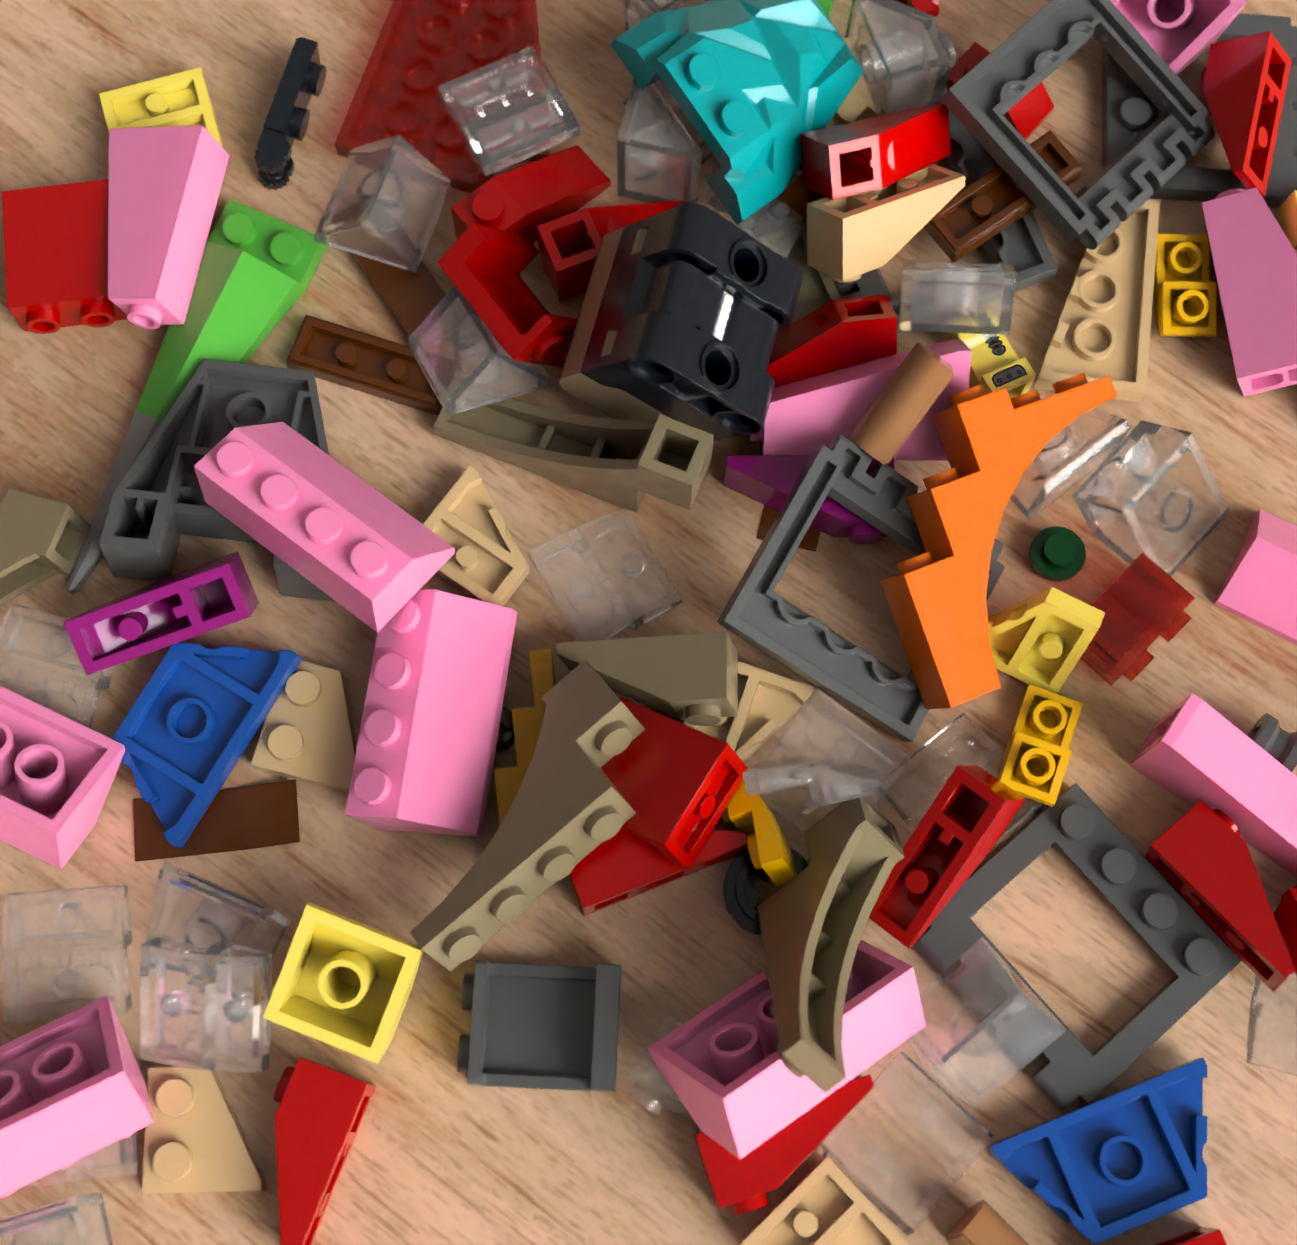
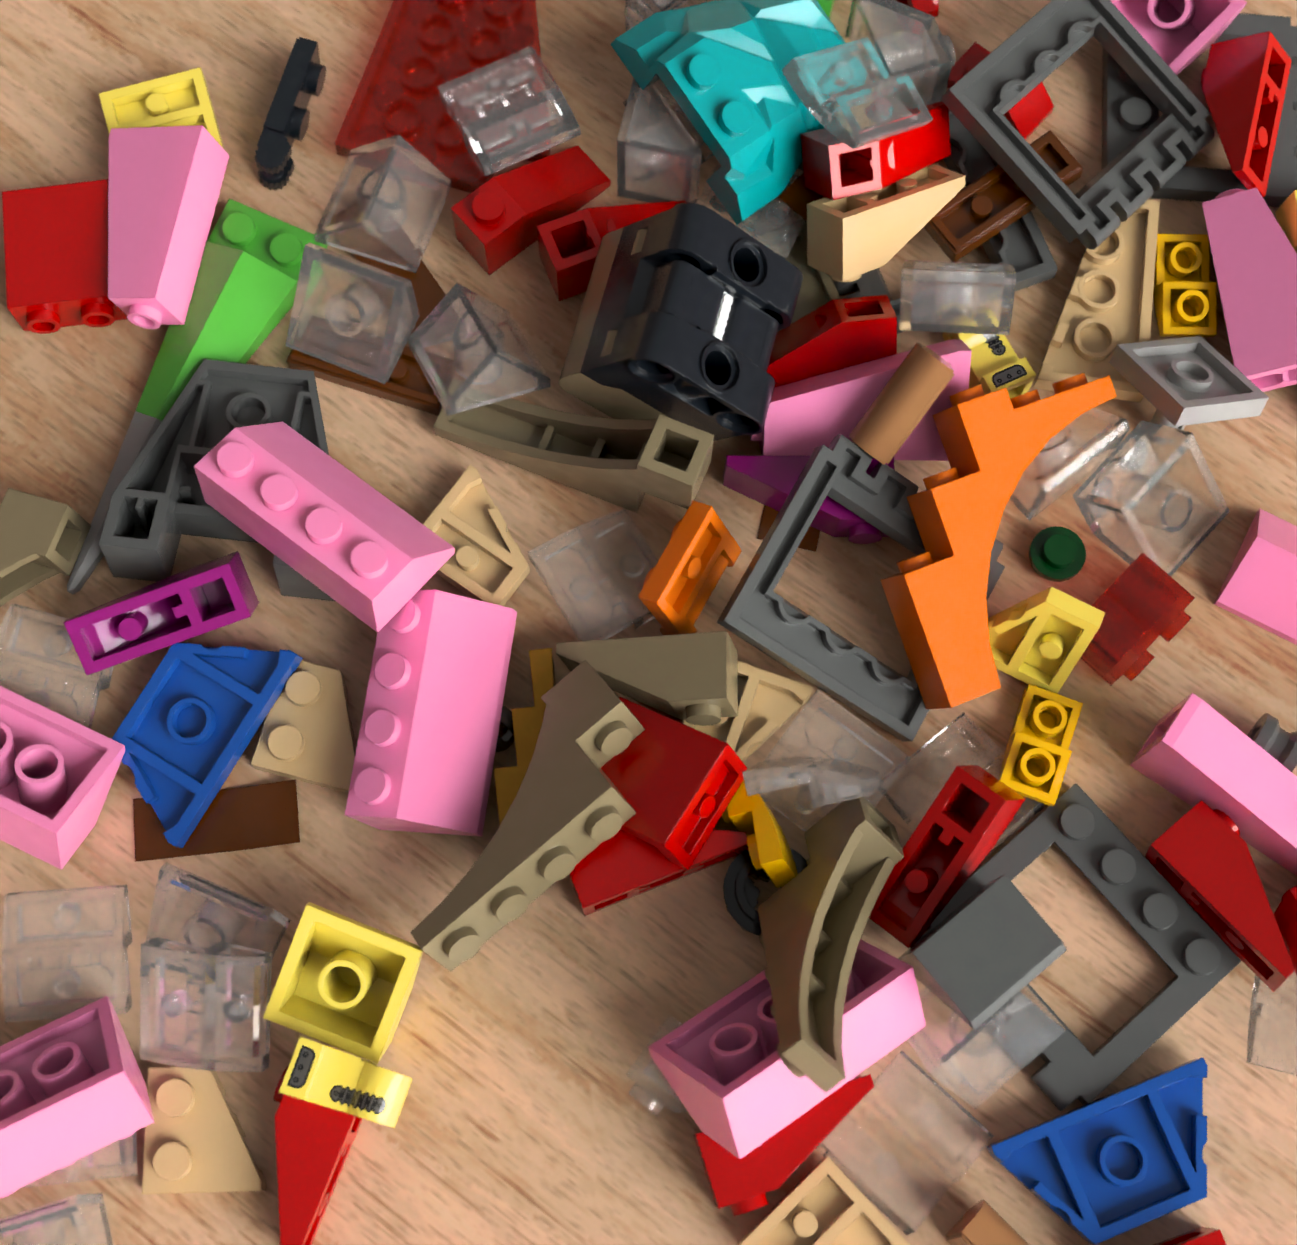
(345, 1083): none -> light yellow leg
(351, 313): none -> clear slope
(486, 272): red panel -> none
(541, 1026): dark grey panel -> none
(689, 569): none -> orange plate
(855, 95): none -> clear slope
(984, 951): none -> dark grey slope
(1187, 381): none -> light grey tile

